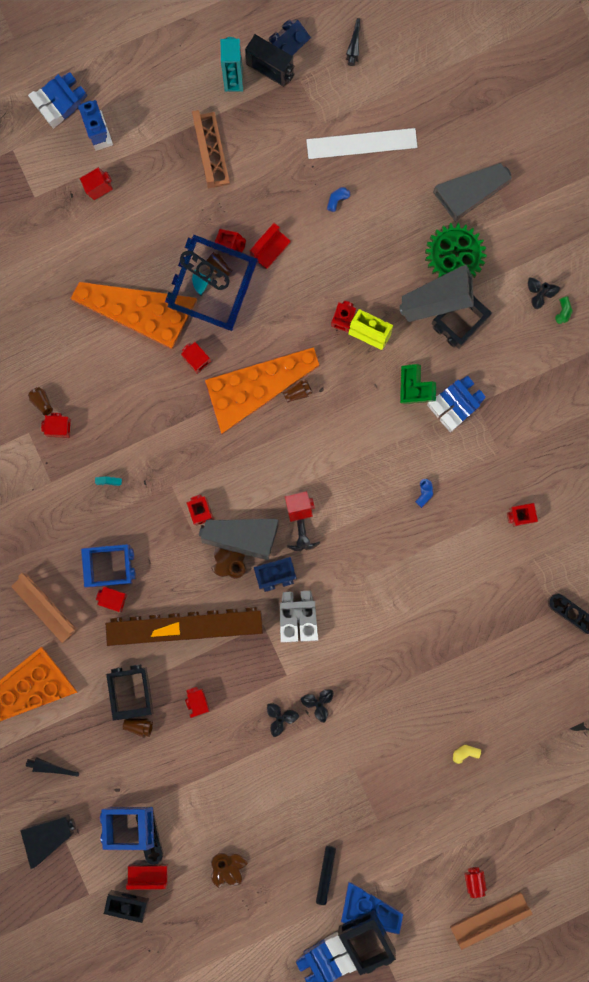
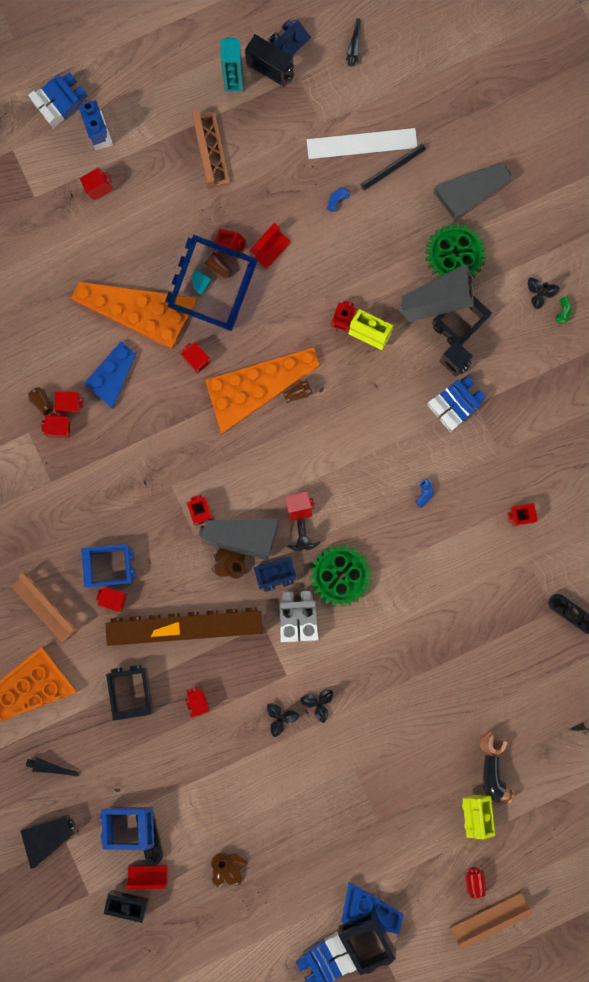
(68, 402): none -> red brick
(108, 481): teal tile -> none
(111, 373): none -> blue wing
(140, 727): reddish brown cone -> none
(203, 262): black beam -> none
(325, 876): black axle -> none
(354, 587): none -> green gear
(392, 167): none -> black bar
(413, 389): green plate -> none
(456, 359): none -> black brick
(465, 751): light yellow arm -> none
(478, 816): none -> neon yellow brick
(491, 775): none -> piece

